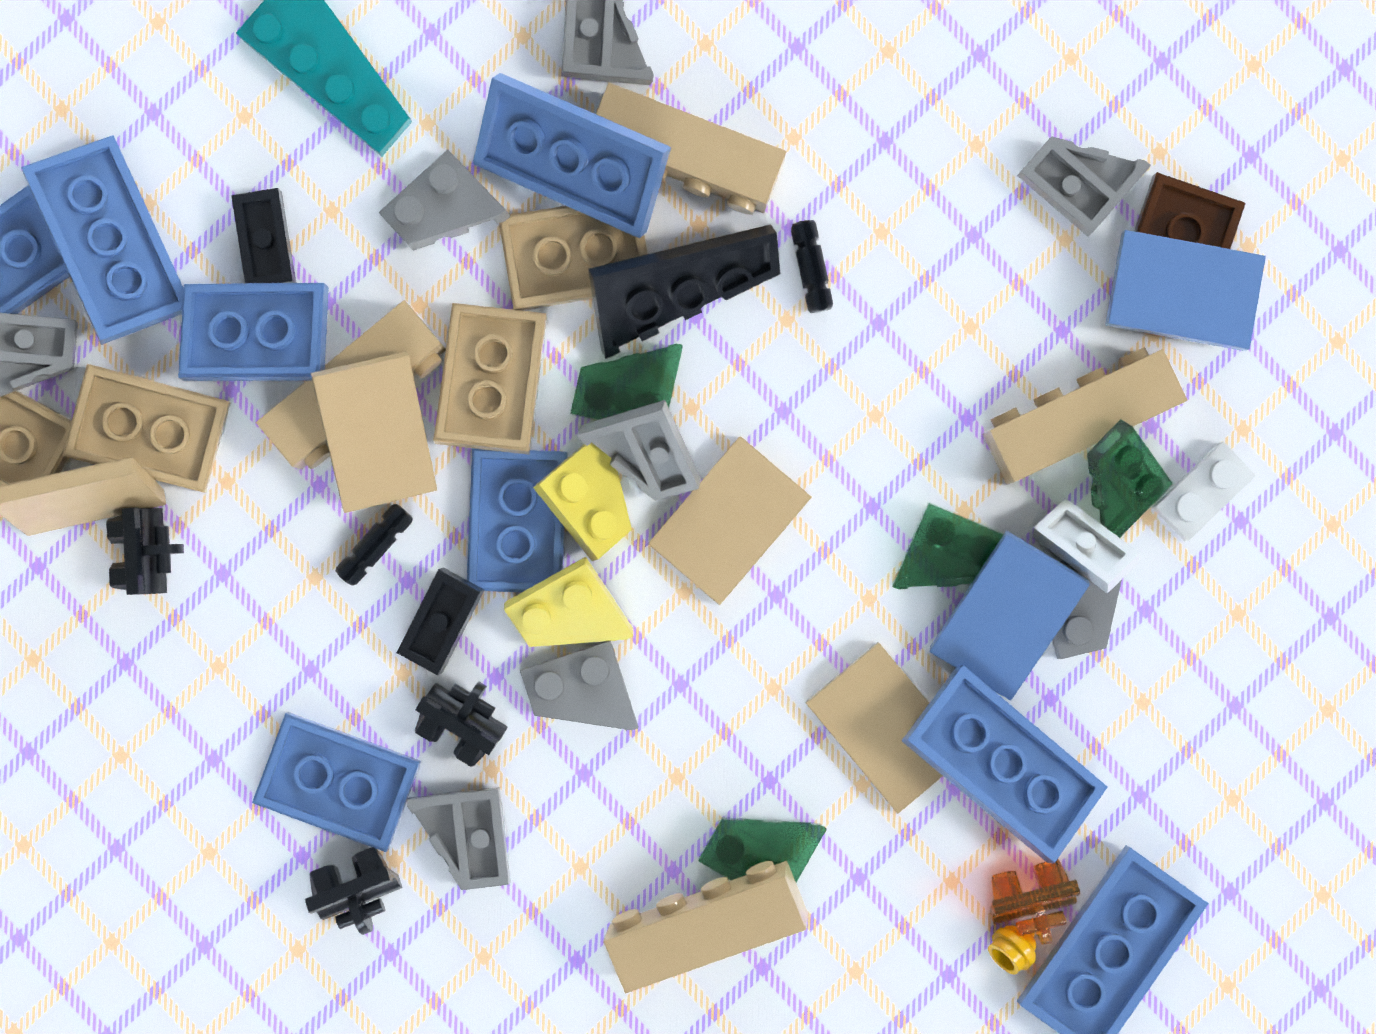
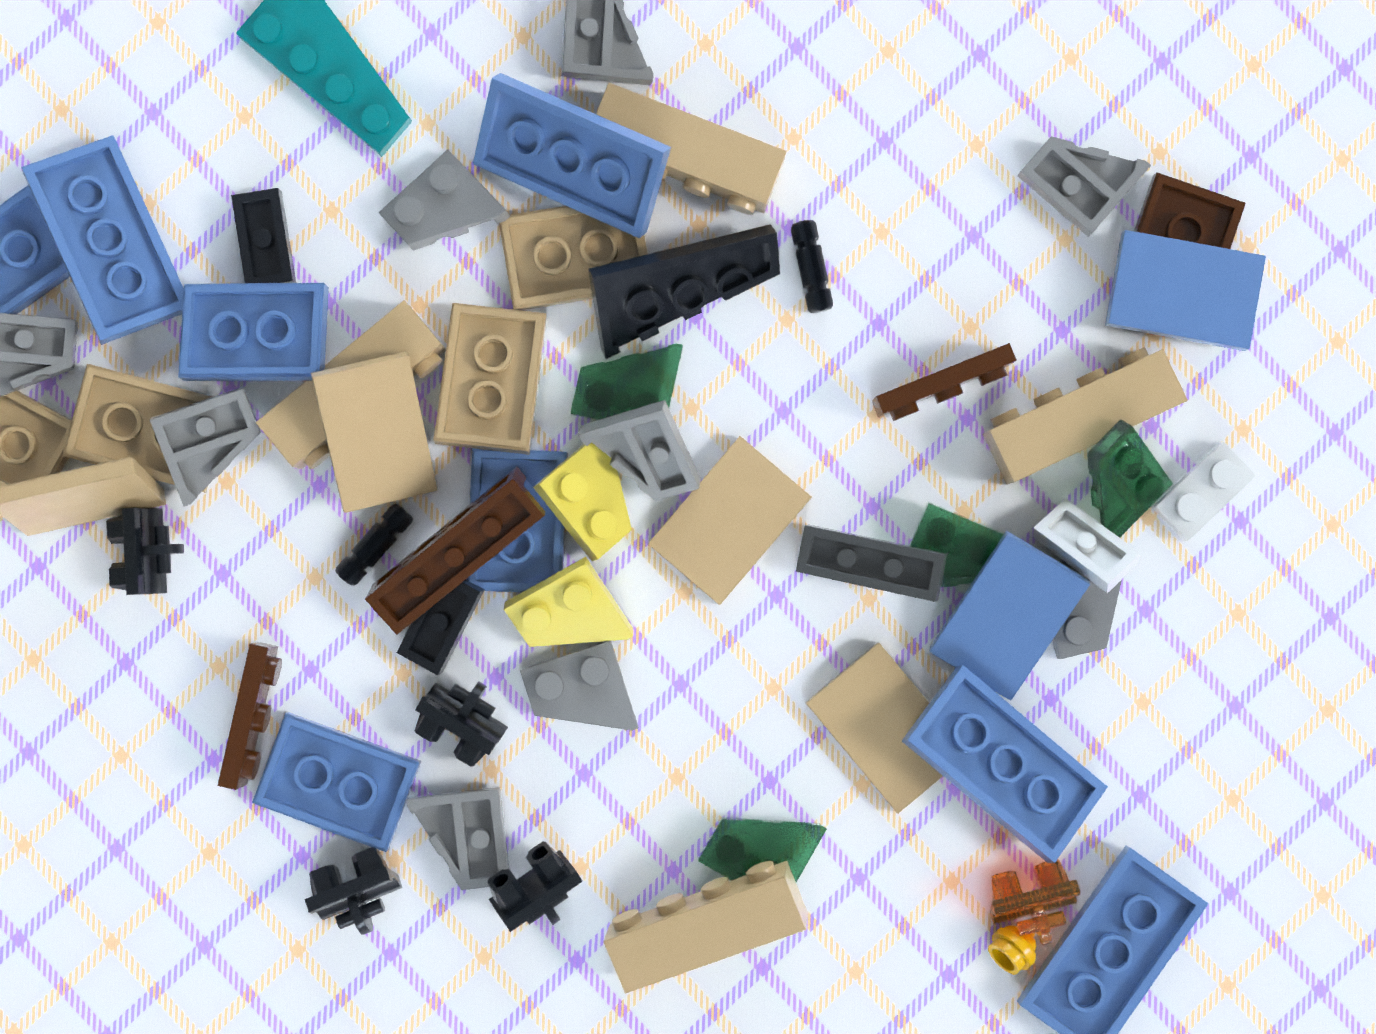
(204, 439): none -> light grey wing
(250, 716): none -> reddish brown plate
(455, 552): none -> reddish brown fence
(536, 890): none -> black hips
(871, 562): none -> dark grey plate
(945, 383): none -> reddish brown plate

